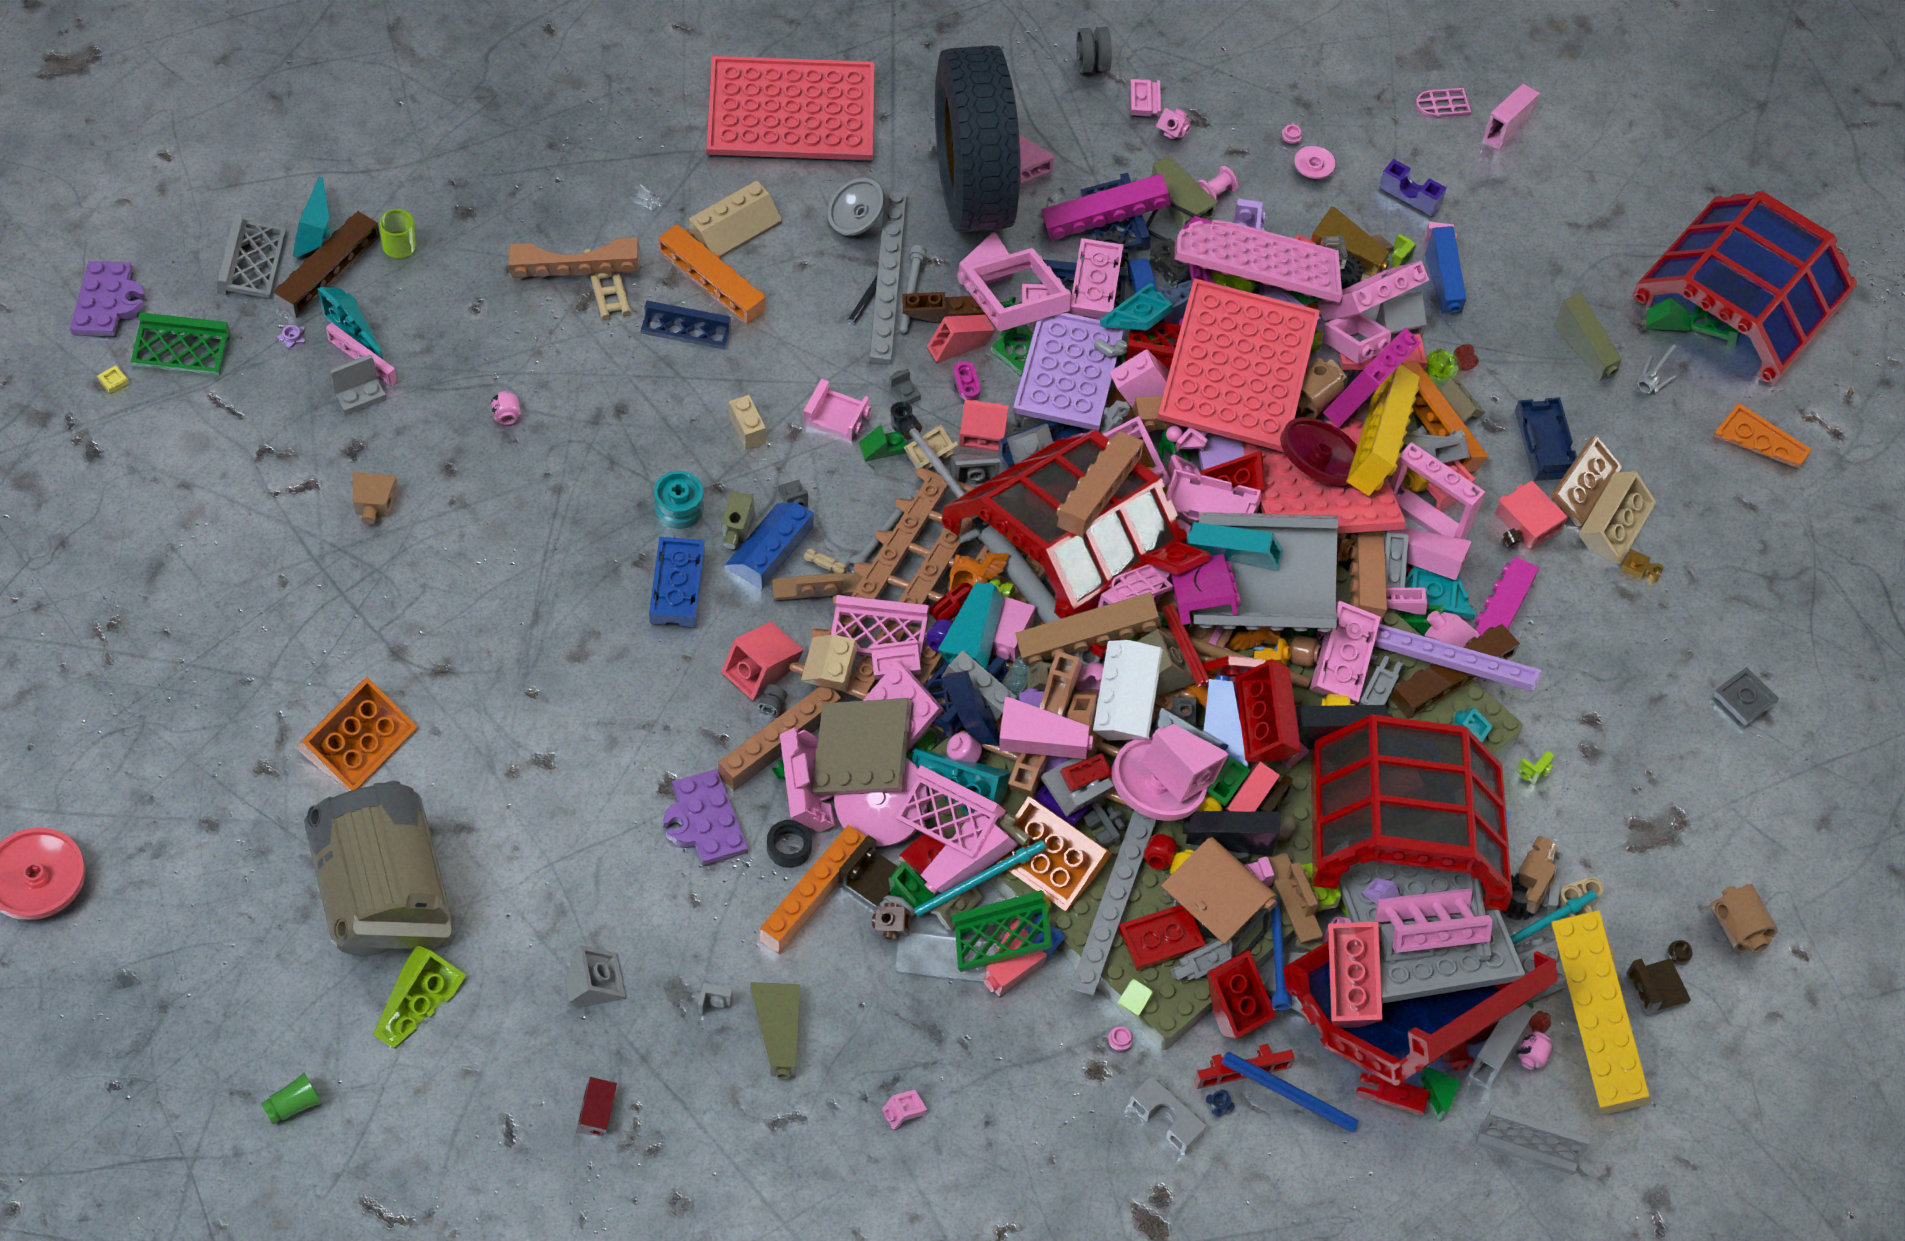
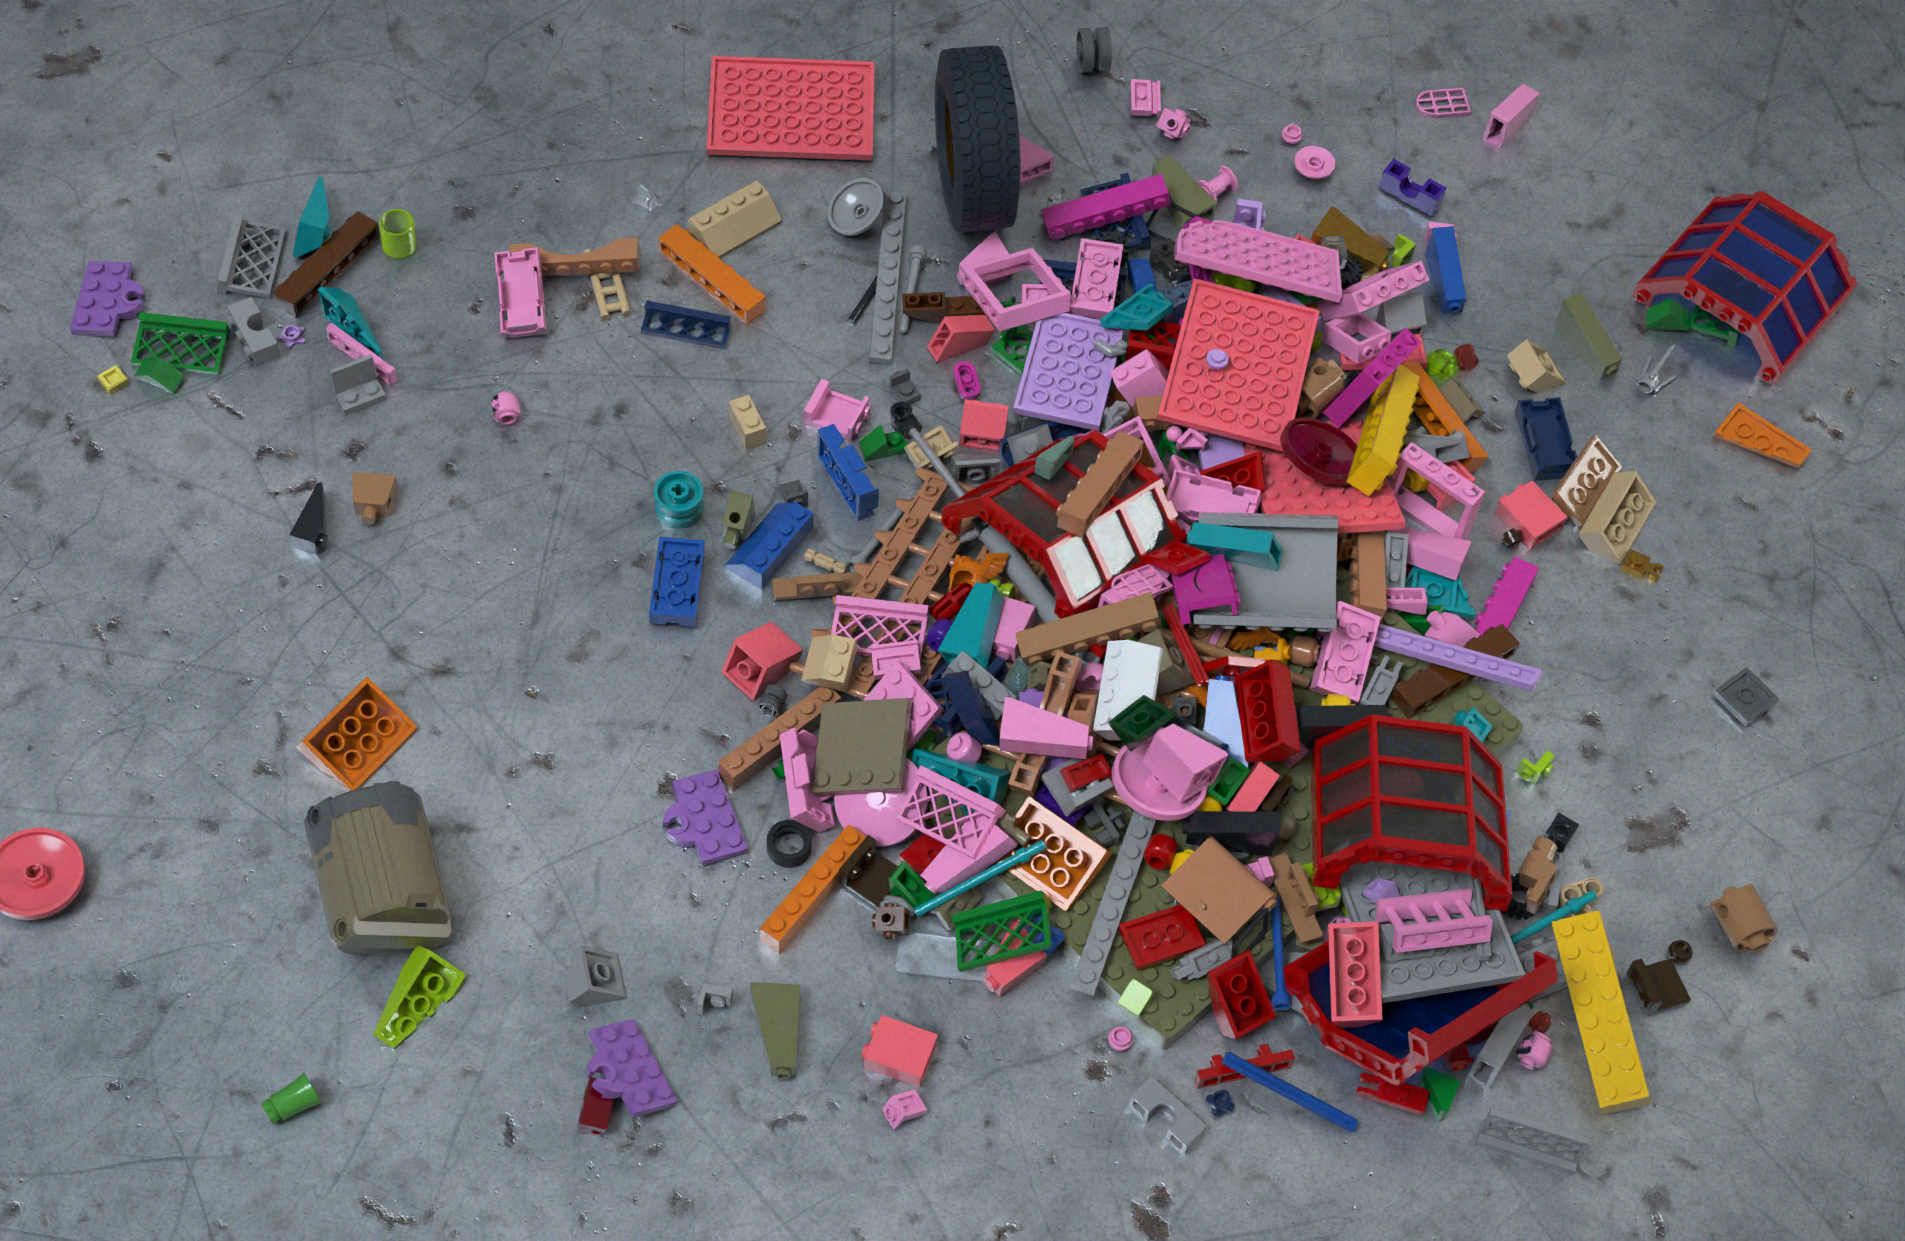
(159, 373): none -> green slope
(258, 344): none -> light grey arch
(310, 528): none -> black slope
(520, 293): none -> bright pink piece
(628, 1069): none -> medium lavender plate
(844, 468): none -> blue piece
(899, 1050): none -> coral brick
(1054, 458): none -> sand green slope
(1140, 721): none -> dark green slope
(1217, 359): none -> lavender plate
(1534, 367): none -> tan slope
(1564, 827): none -> black brick

